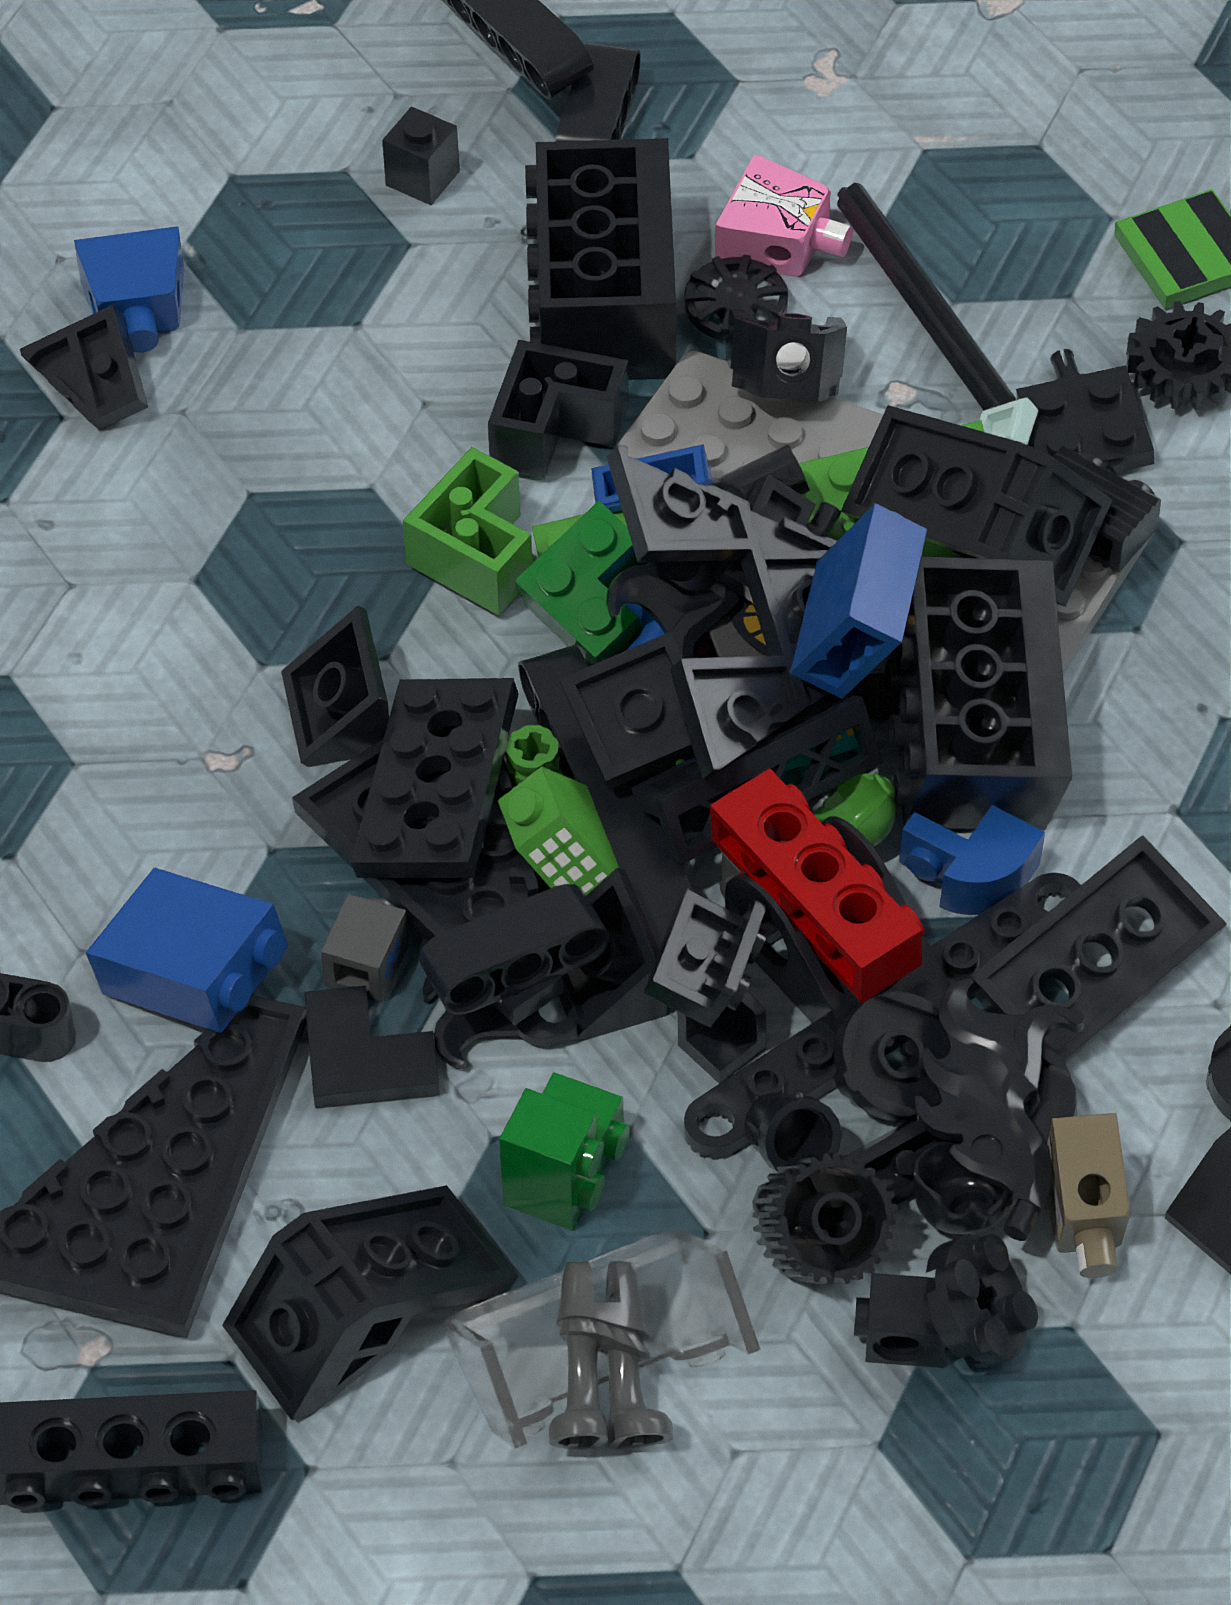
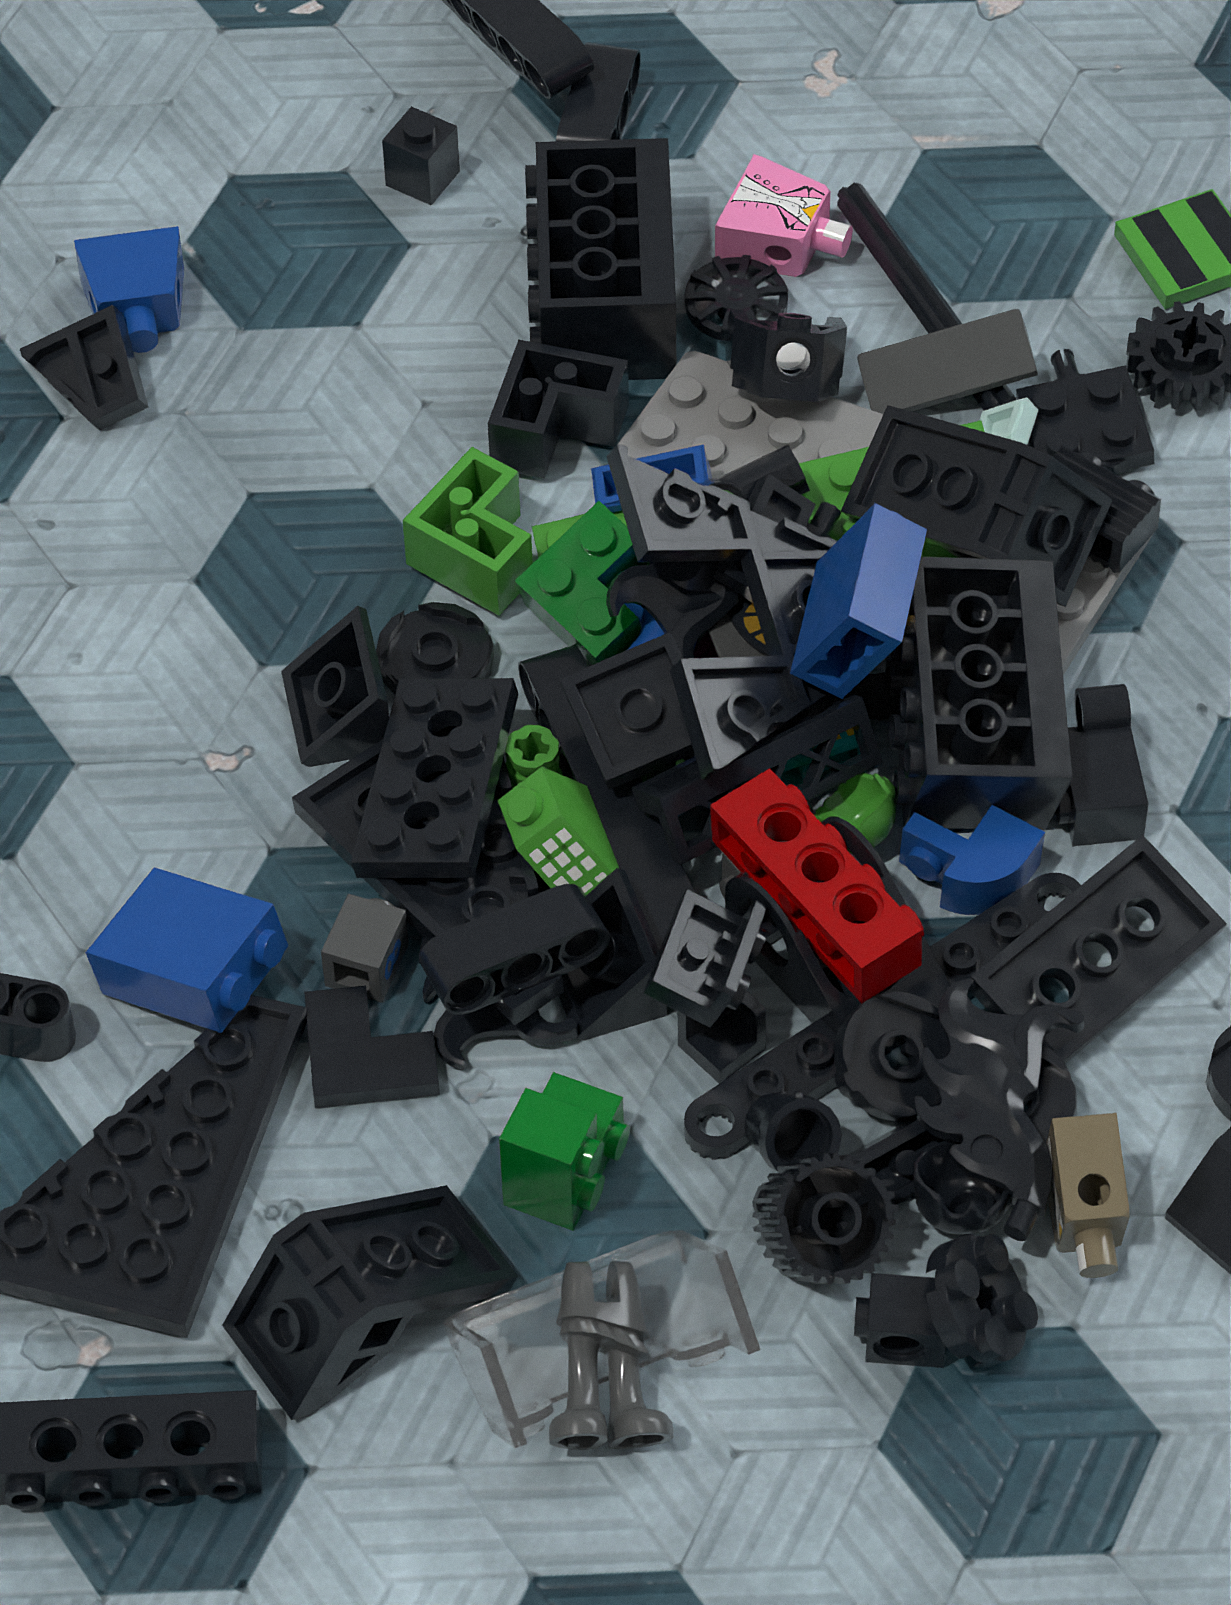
(434, 644): none -> black tile
(948, 363): none -> dark grey slope
(1107, 787): none -> black hinge

